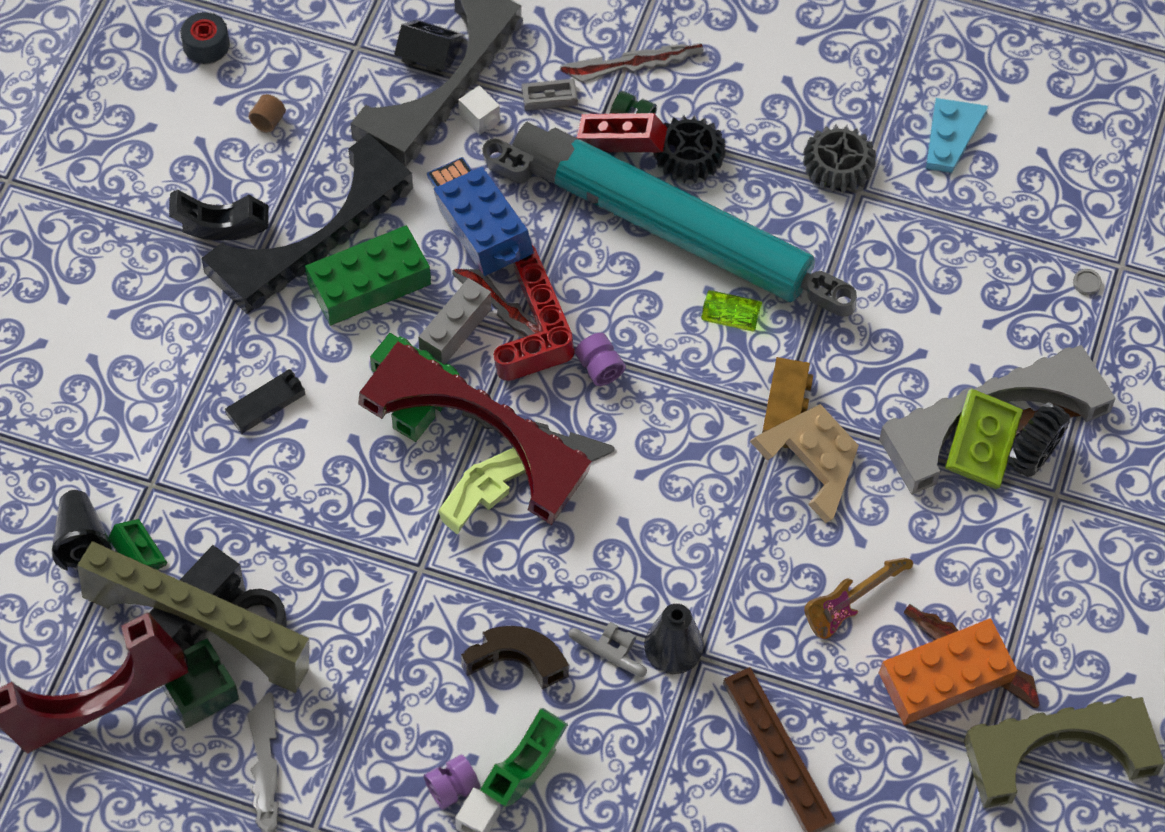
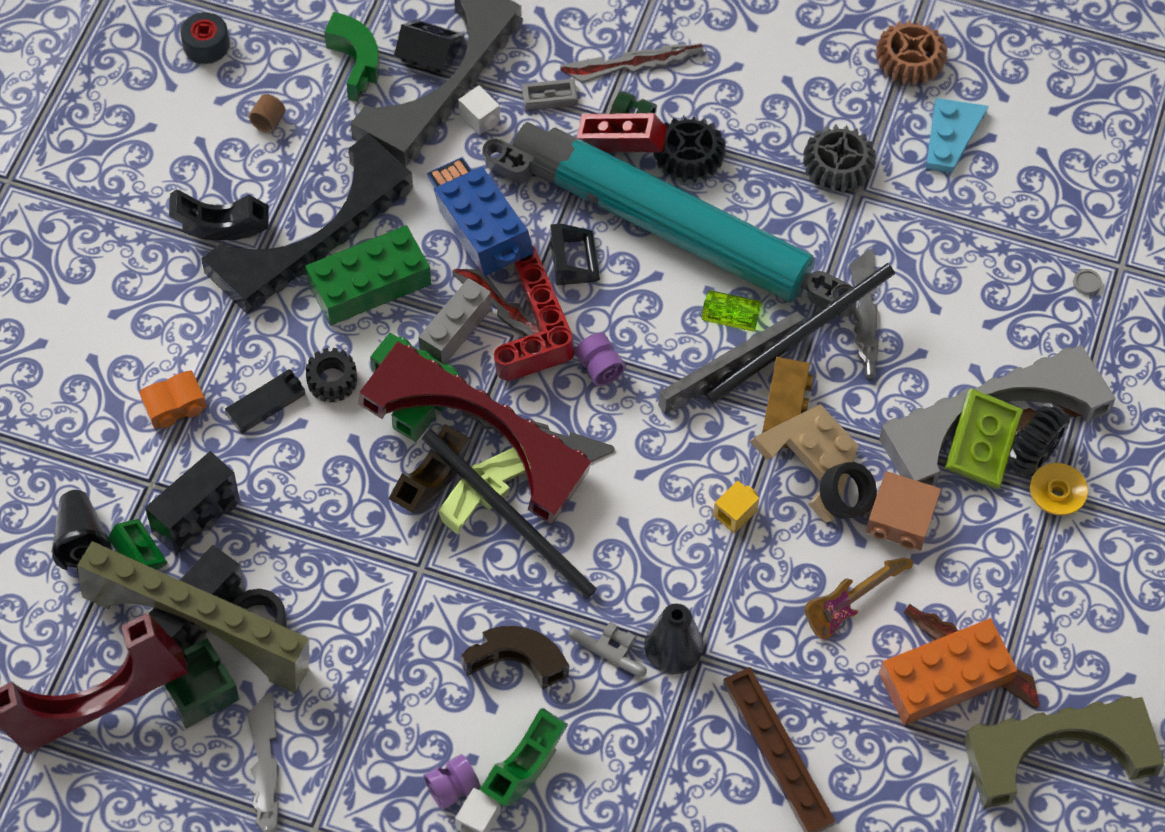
(173, 399): none -> orange brick
(193, 503): none -> black brick
(331, 360): none -> black tyre
(357, 41): none -> green arch
(426, 483): none -> dark brown arch
(514, 518): none -> black piece
(568, 274): none -> black tile
(713, 372): none -> flat silver plate
(736, 506): none -> yellow brick
(800, 333): none -> black piece
(866, 316): none -> flat silver sword
(866, 490): none -> black tyre
(903, 511): none -> nougat piece
(911, 46): none -> nougat gear
(1058, 478): none -> yellow dish

